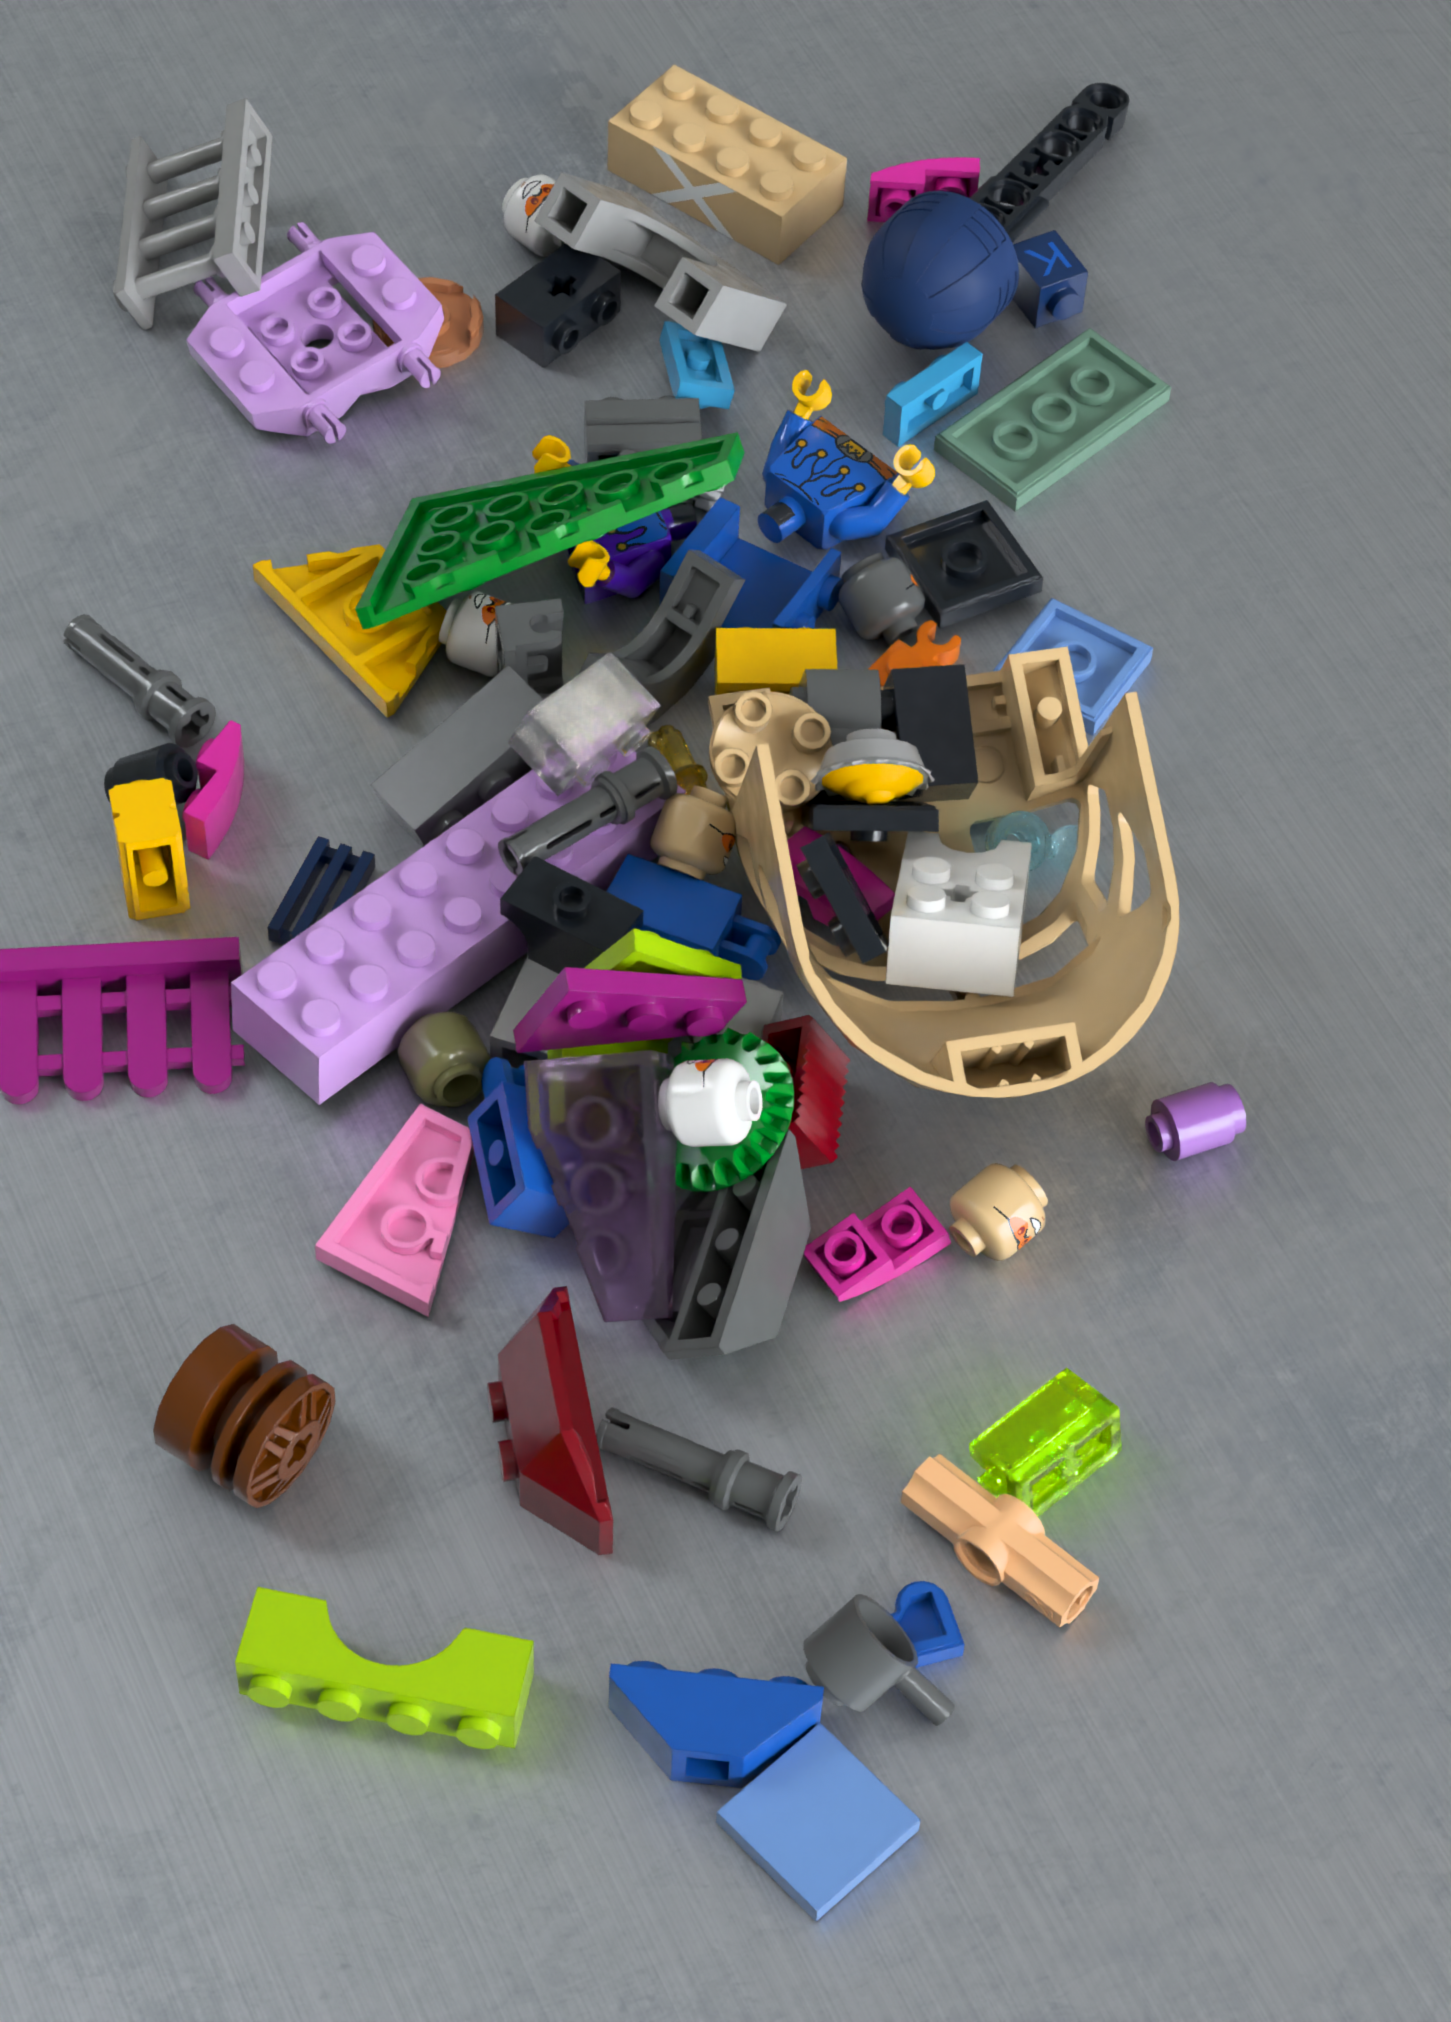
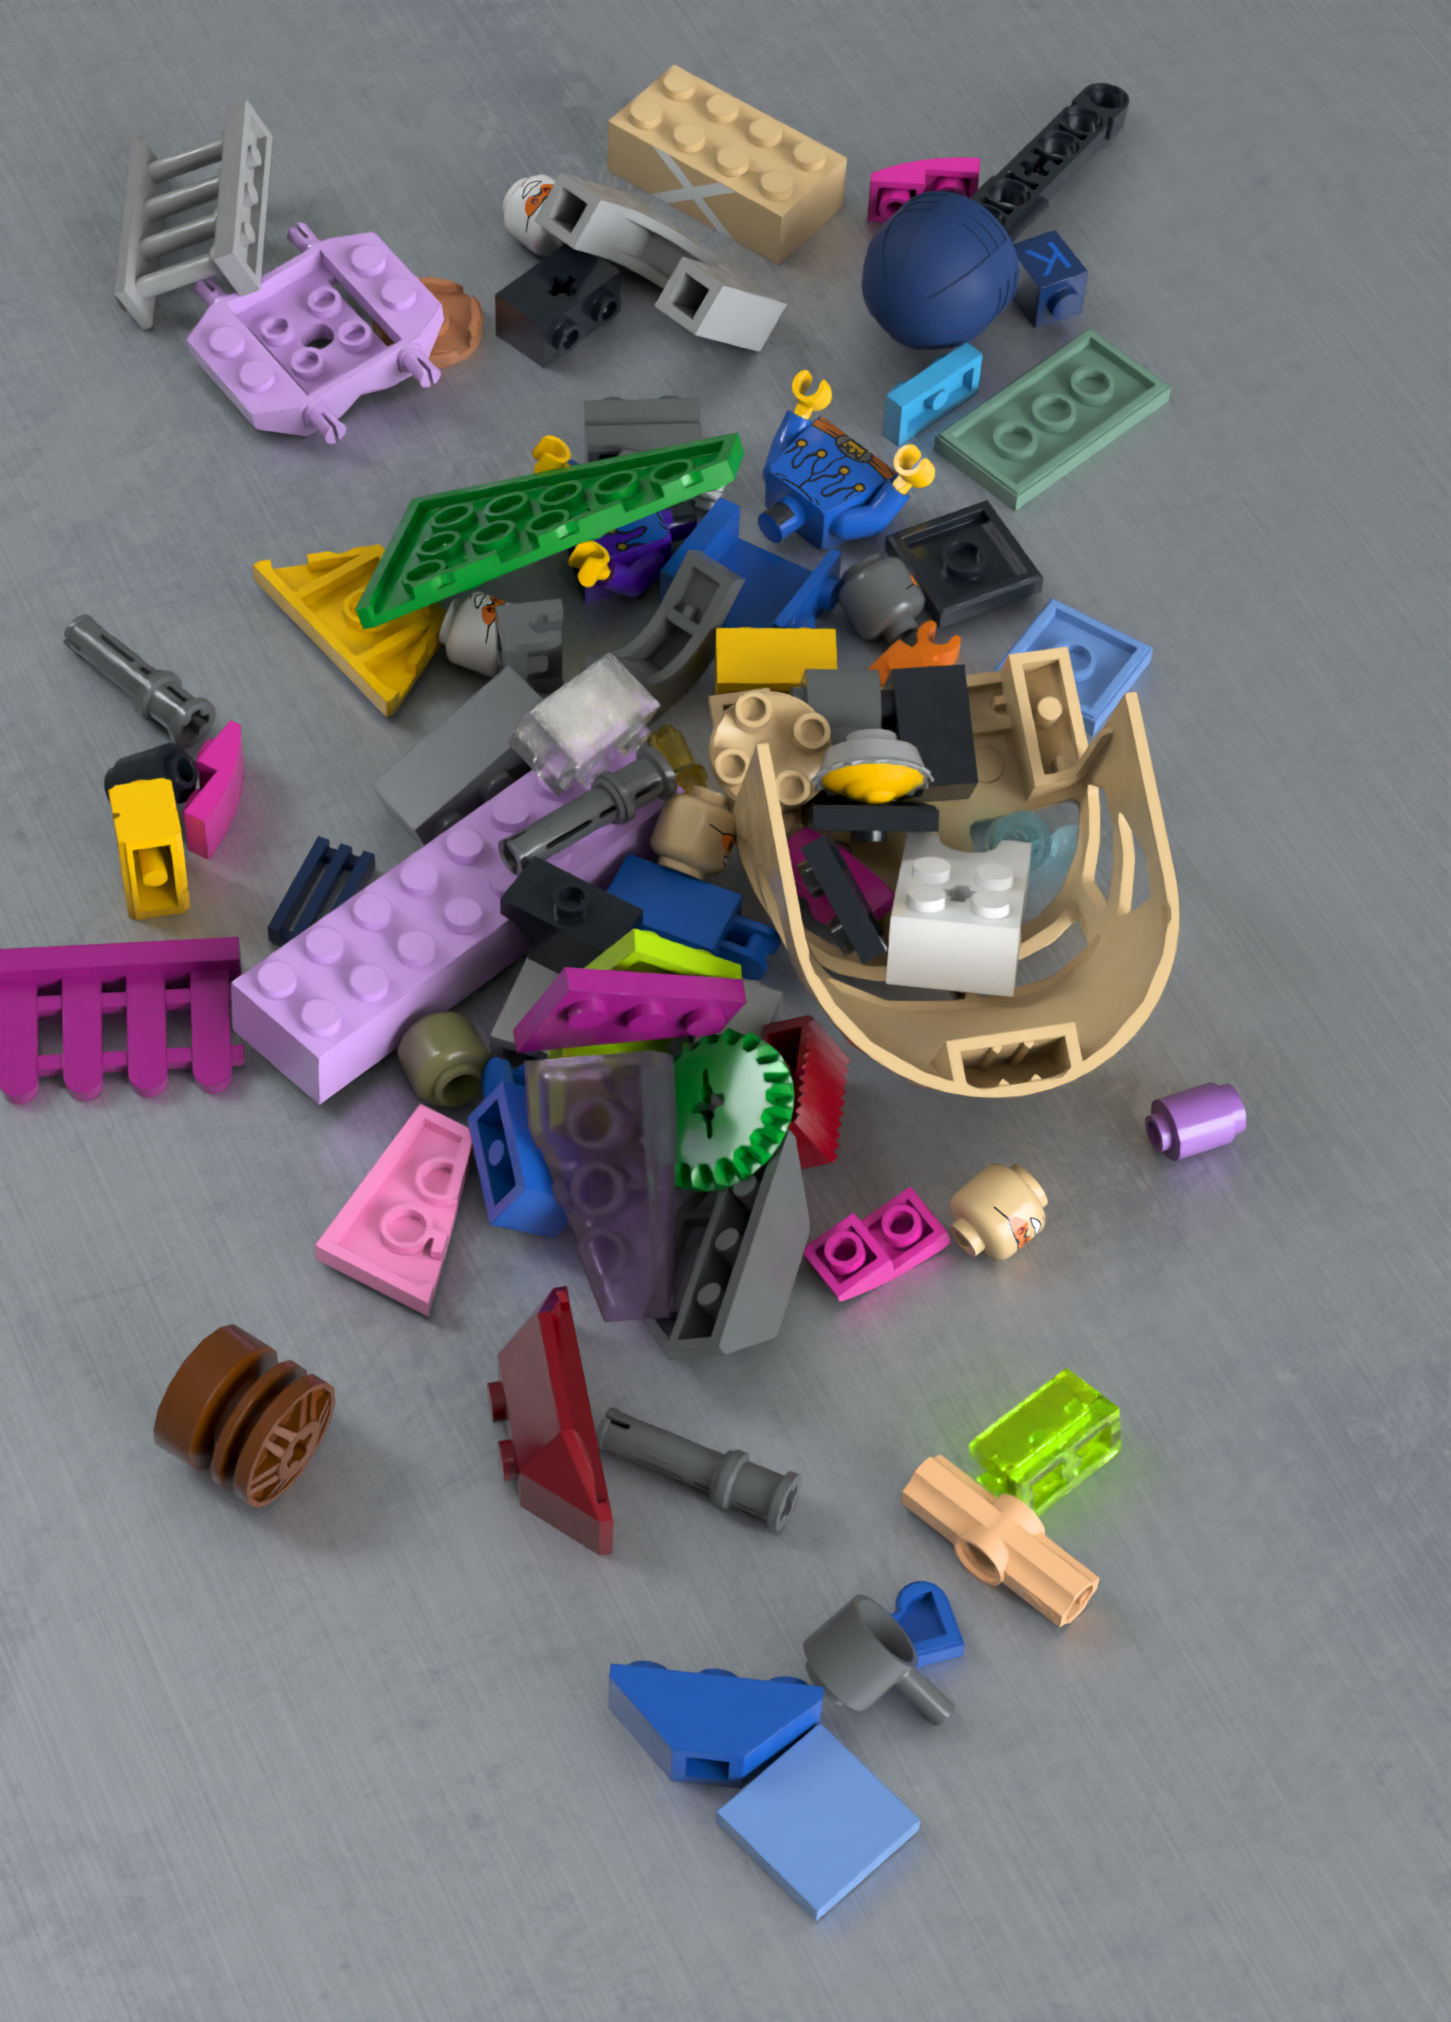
(465, 1691): lime arch -> none
(696, 367): dark azure plate -> none
(709, 1102): white head -> none

